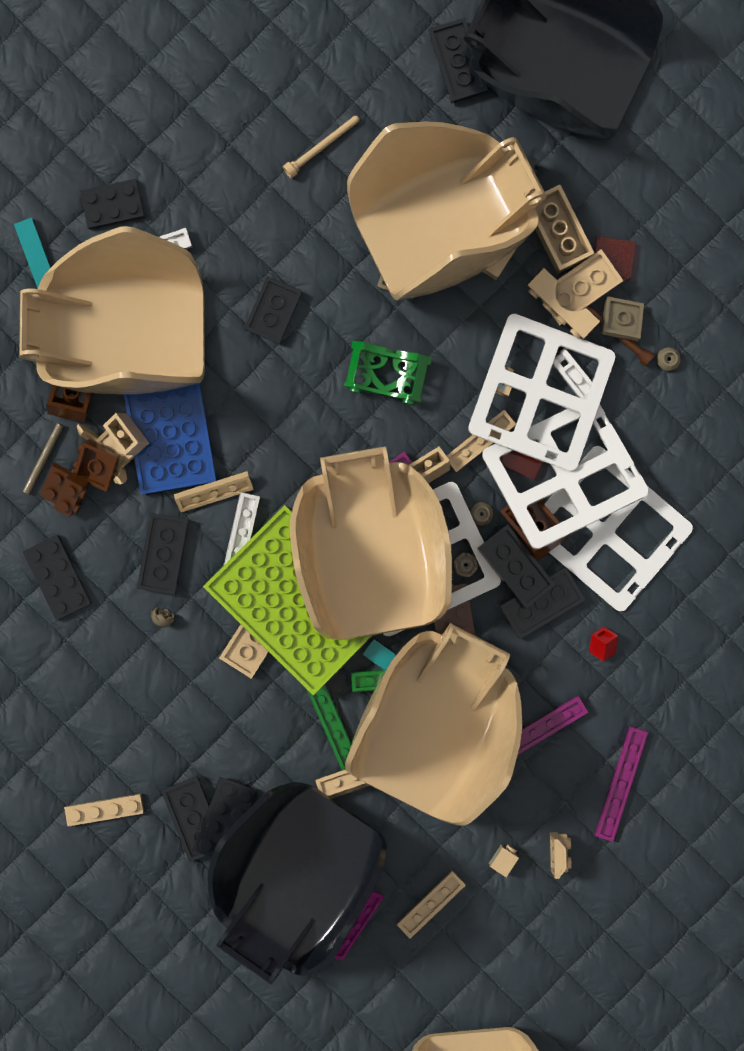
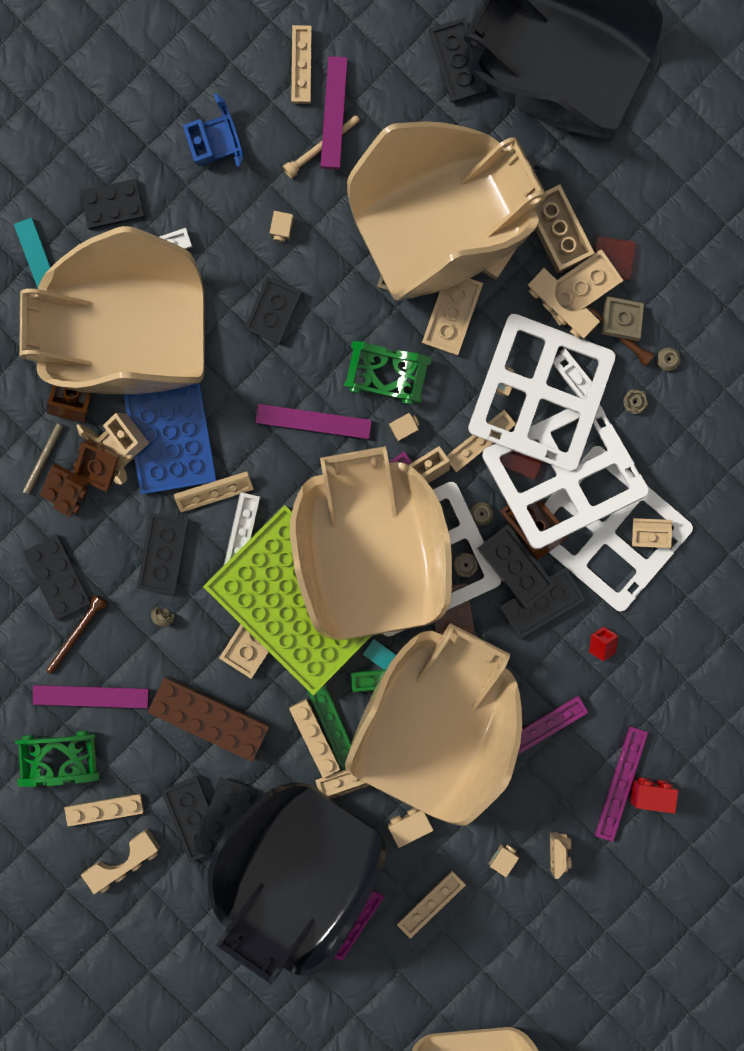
(33, 777): none -> green fence
(91, 696): none -> magenta tile
(97, 604): none -> reddish brown piece
(101, 875): none -> tan arch
(209, 718): none -> reddish brown brick
(214, 138): none -> blue piece
(281, 226): none -> tan brick
(301, 64): none -> tan plate
(313, 421): none -> magenta tile
(314, 738): none -> tan arch
(334, 113): none -> magenta tile
(404, 426): none -> tan brick
(409, 827): none -> tan brick
(452, 316): none -> tan plate
(641, 400): none -> dark tan plate
(652, 533): none -> tan plate
(653, 795): none -> red brick

